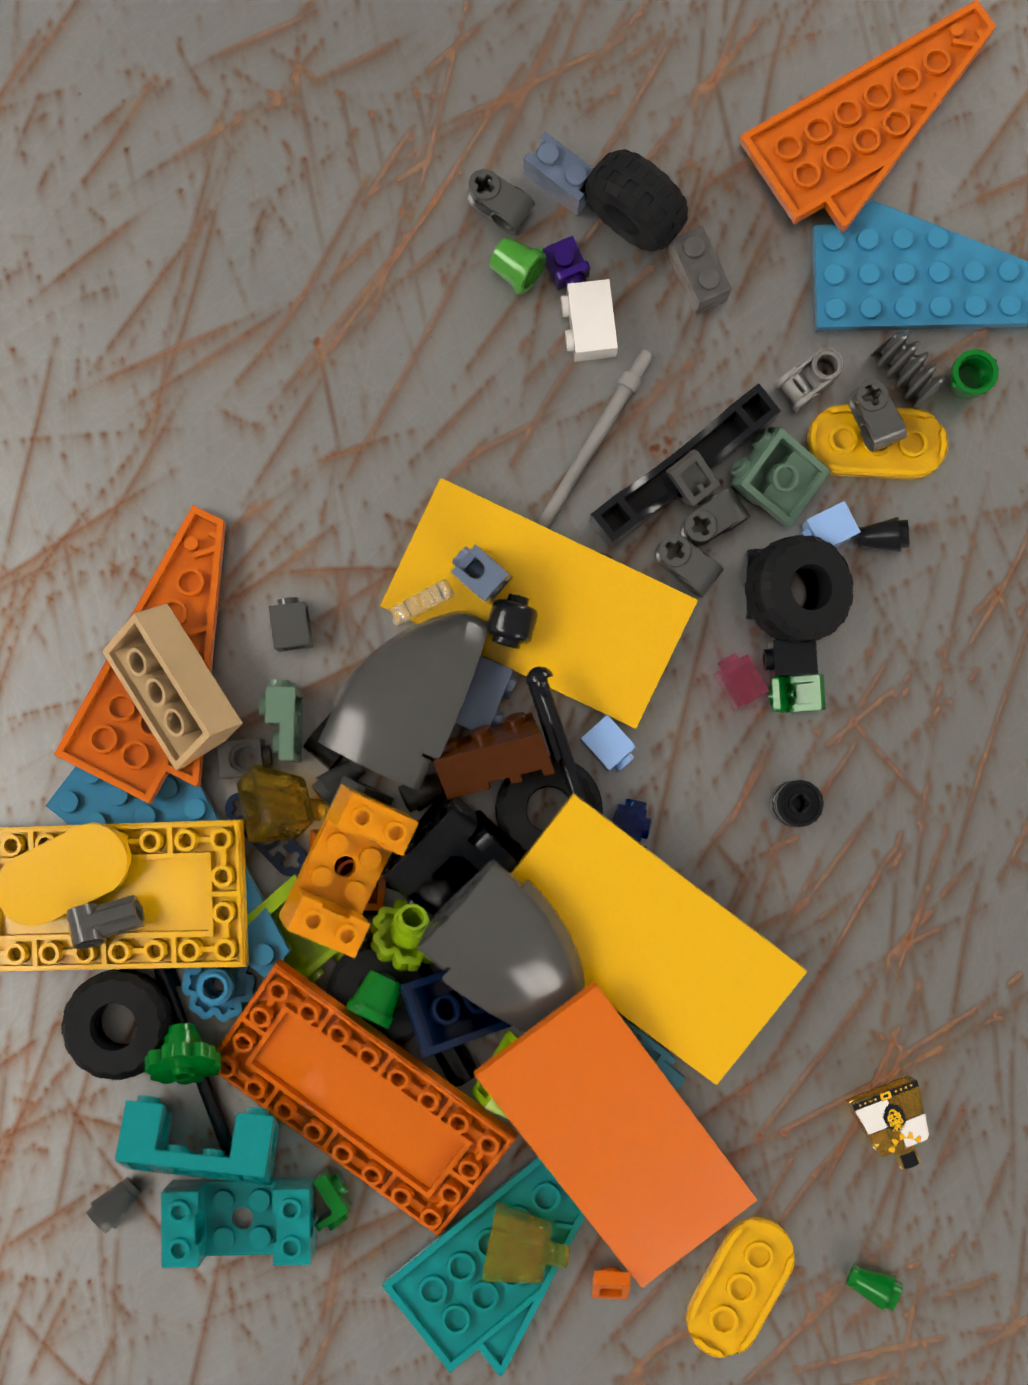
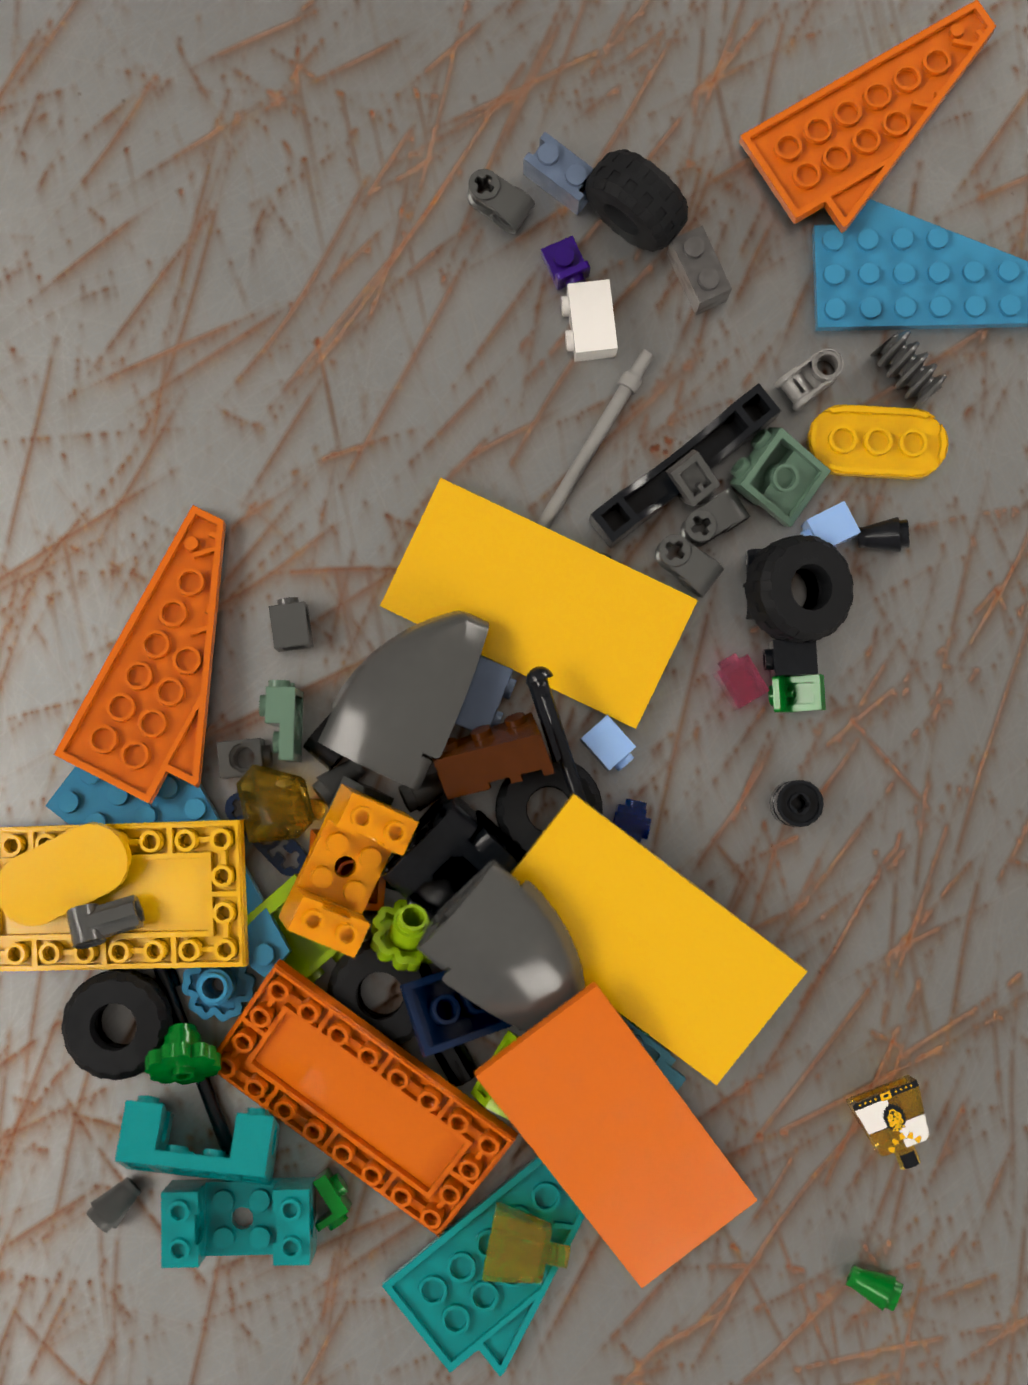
(171, 685): tan slope -> none
(375, 999): green piece -> none
(421, 603): clear beam -> none
(489, 578): sand blue brick -> none
(512, 621): black head -> none
(518, 264): bright green piece -> none
(610, 1284): orange plate -> none
(740, 1287): yellow tile -> none
(877, 420): dark grey piece -> none
(973, 374): green piece -> none

